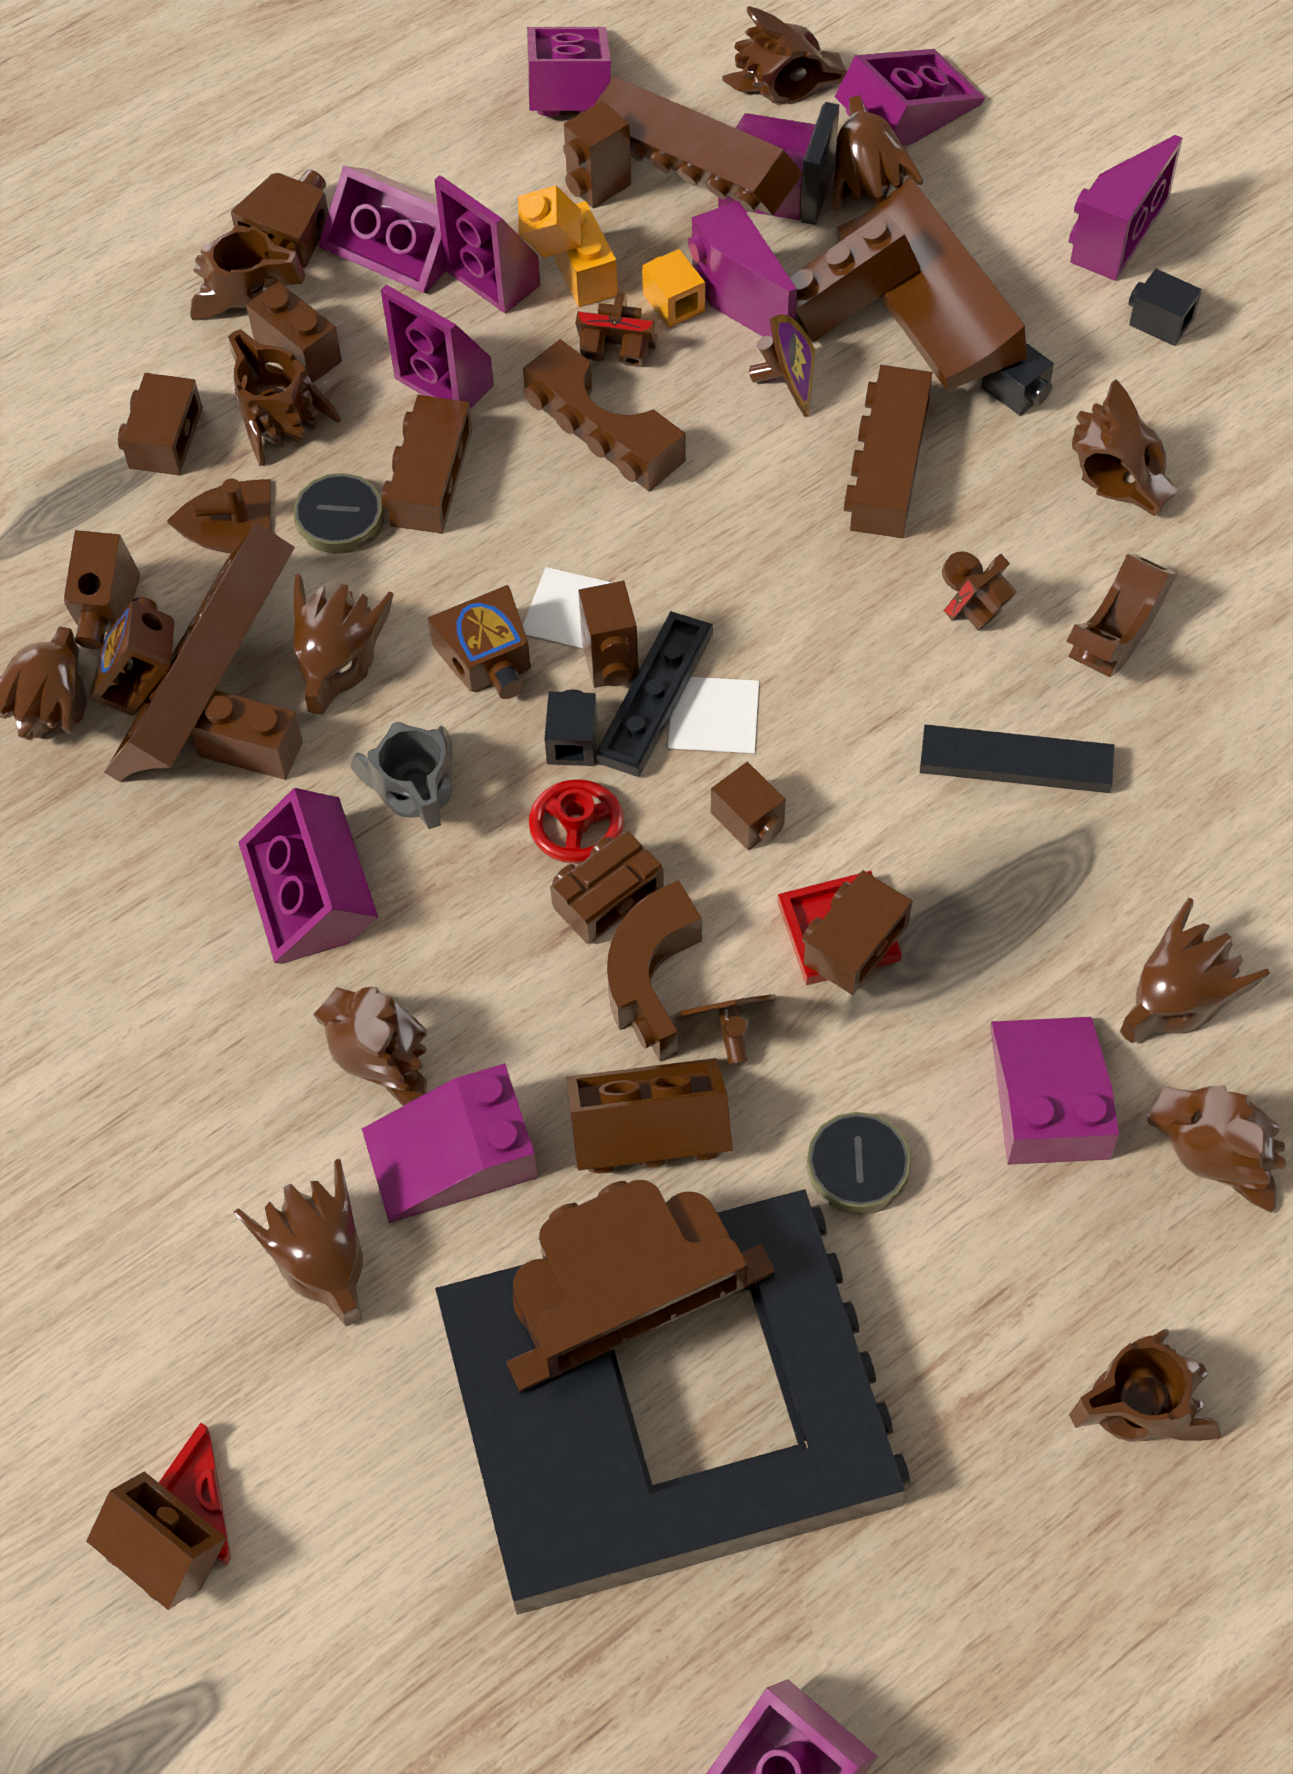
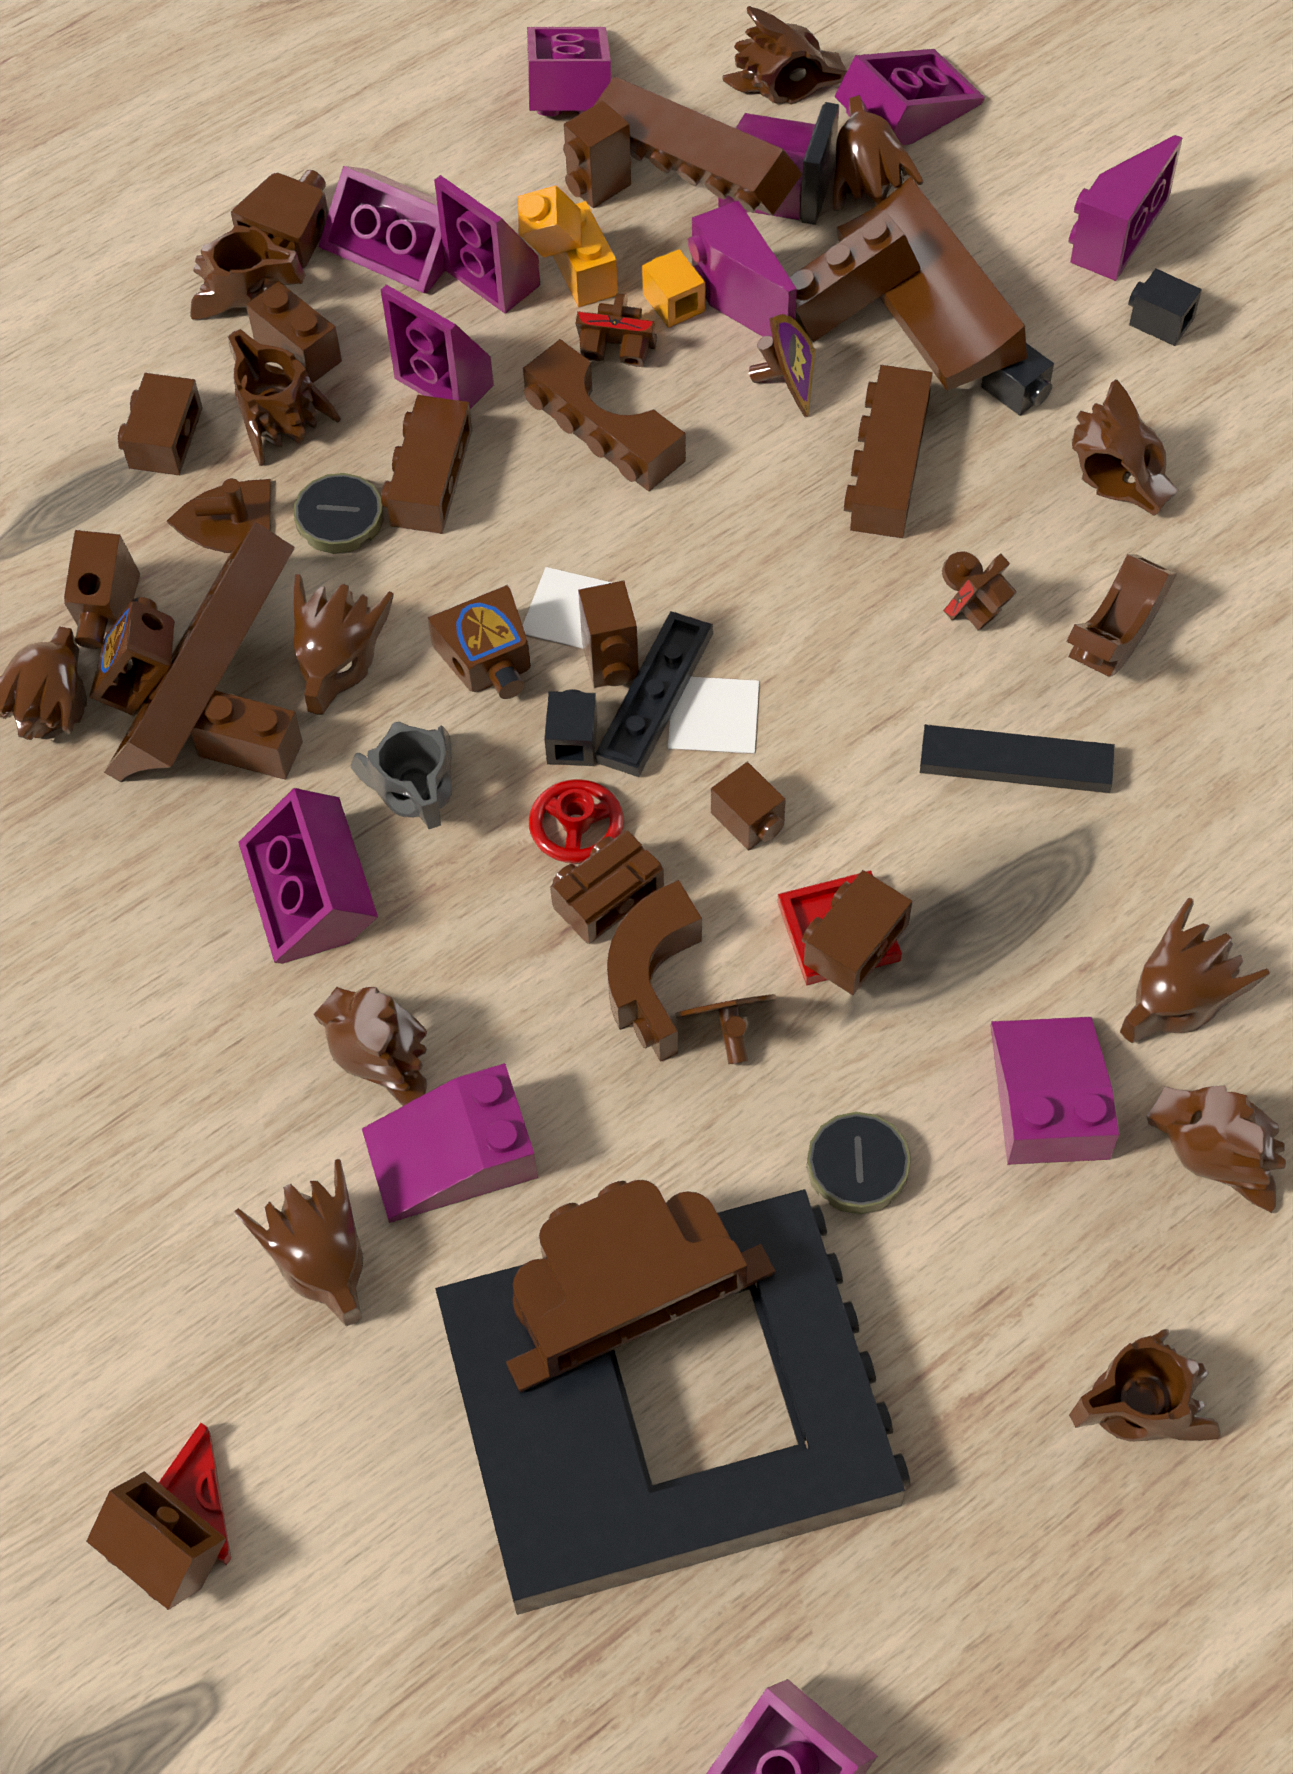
(649, 1115): reddish brown slope -> none

